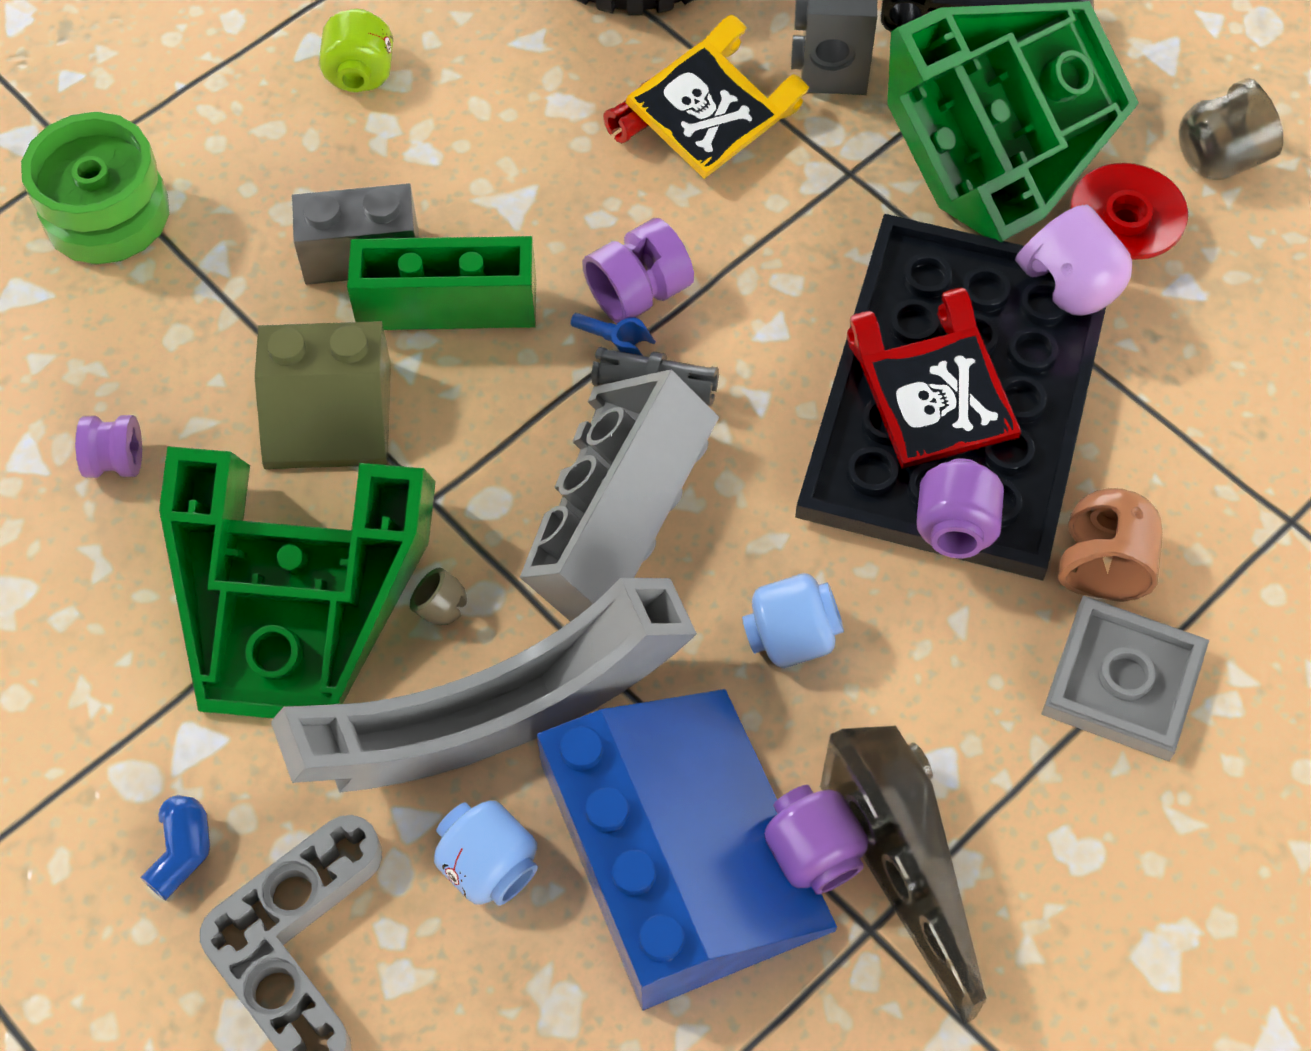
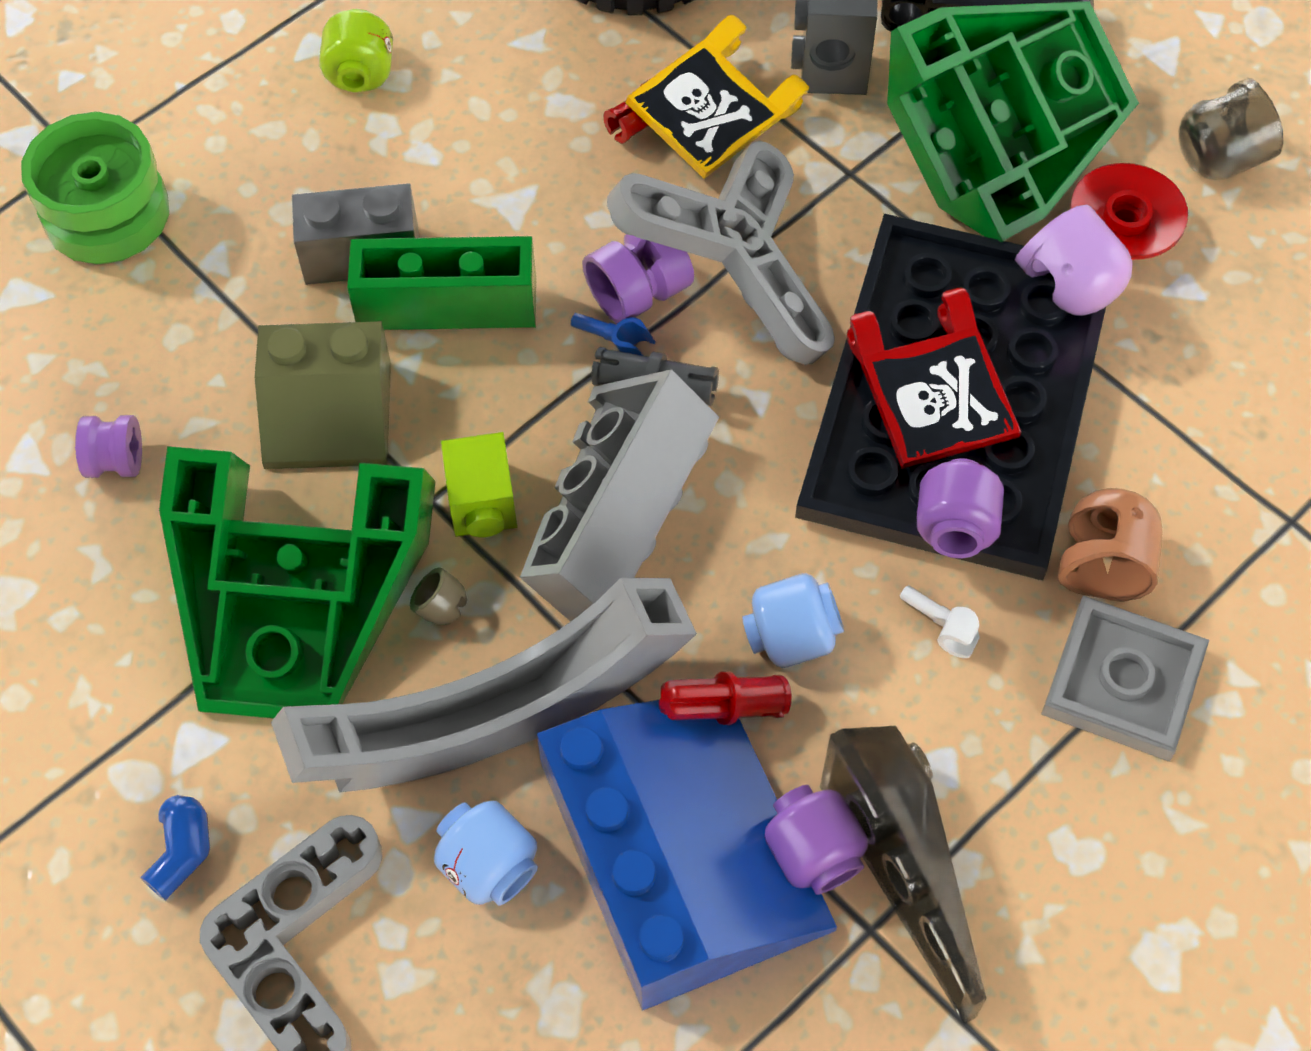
(479, 485): none -> lime brick
(726, 698): none -> red axle
(738, 234): none -> light grey piece
(959, 624): none -> white hand

